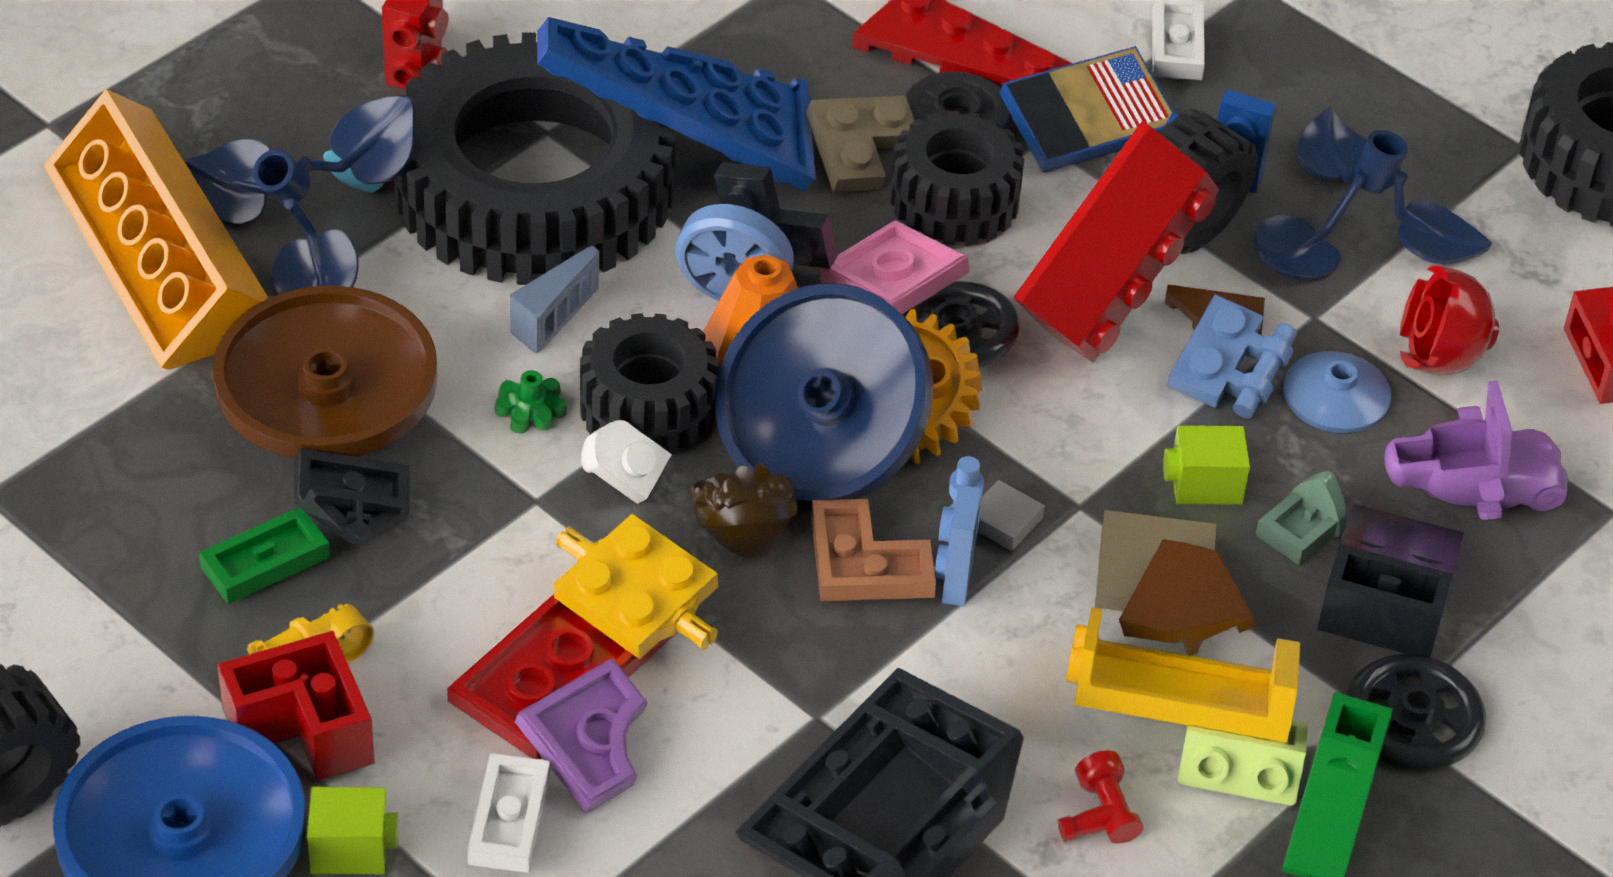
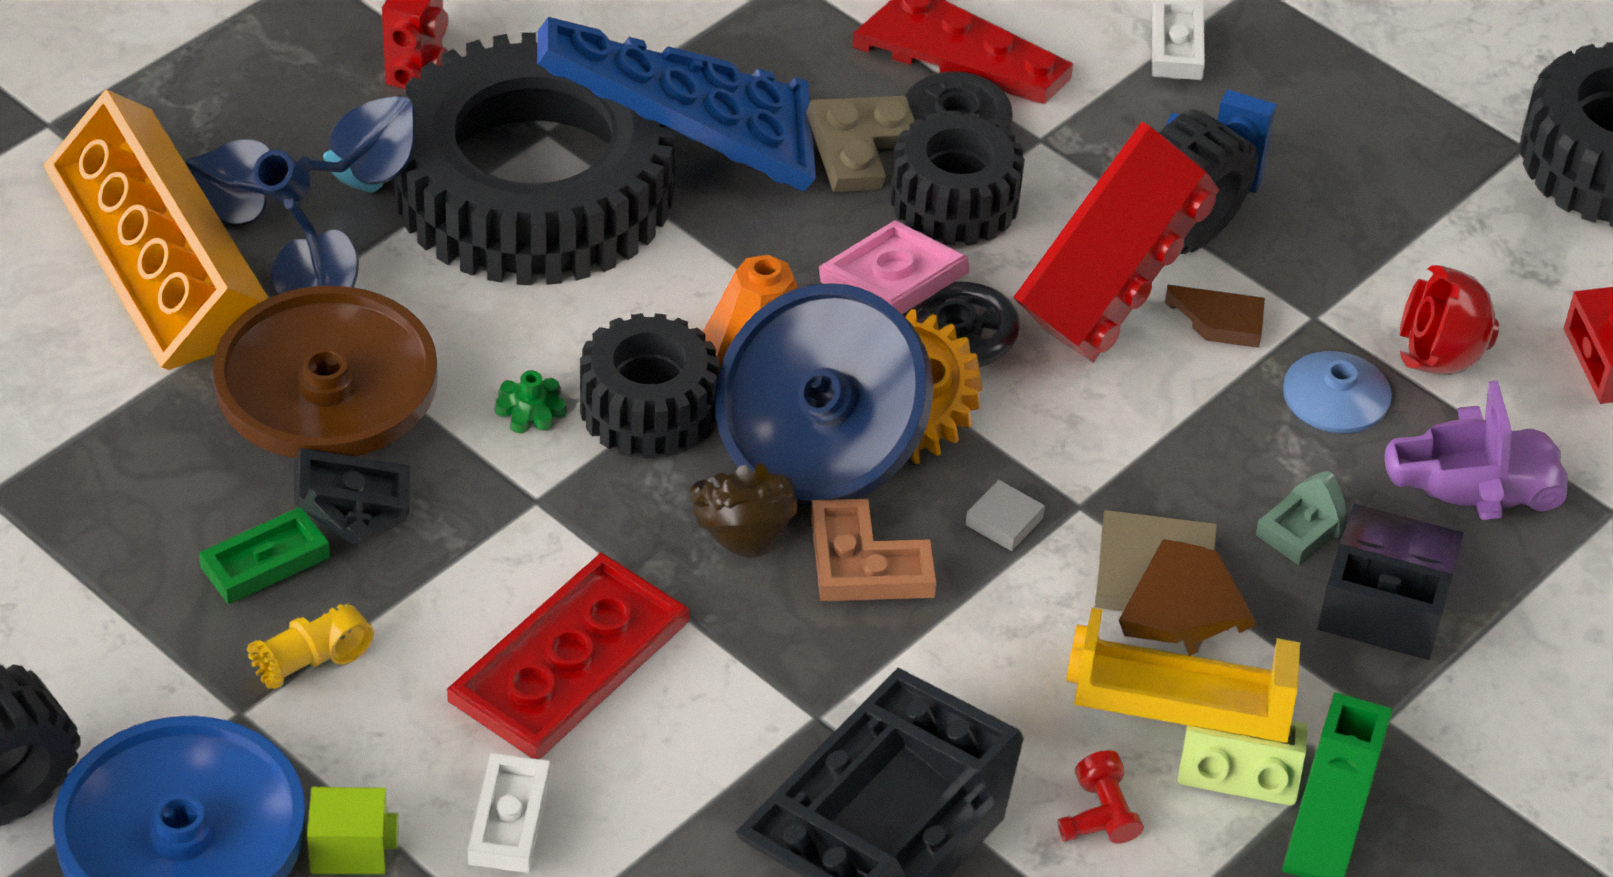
(302, 693): red brick -> none
(553, 299): sand blue slope -> none
(585, 733): medium lavender tile -> none
(624, 459): white plate -> none
(636, 586): yellow plate -> none
(717, 233): medium blue wheel -> none
(755, 189): black plate -> none
(959, 528): medium blue plate -> none
(1085, 107): tile -> none
(1208, 465): lime brick -> none
(1216, 350): medium blue plate -> none
(1335, 152): dark blue plant -> none
(1436, 677): black plate -> none

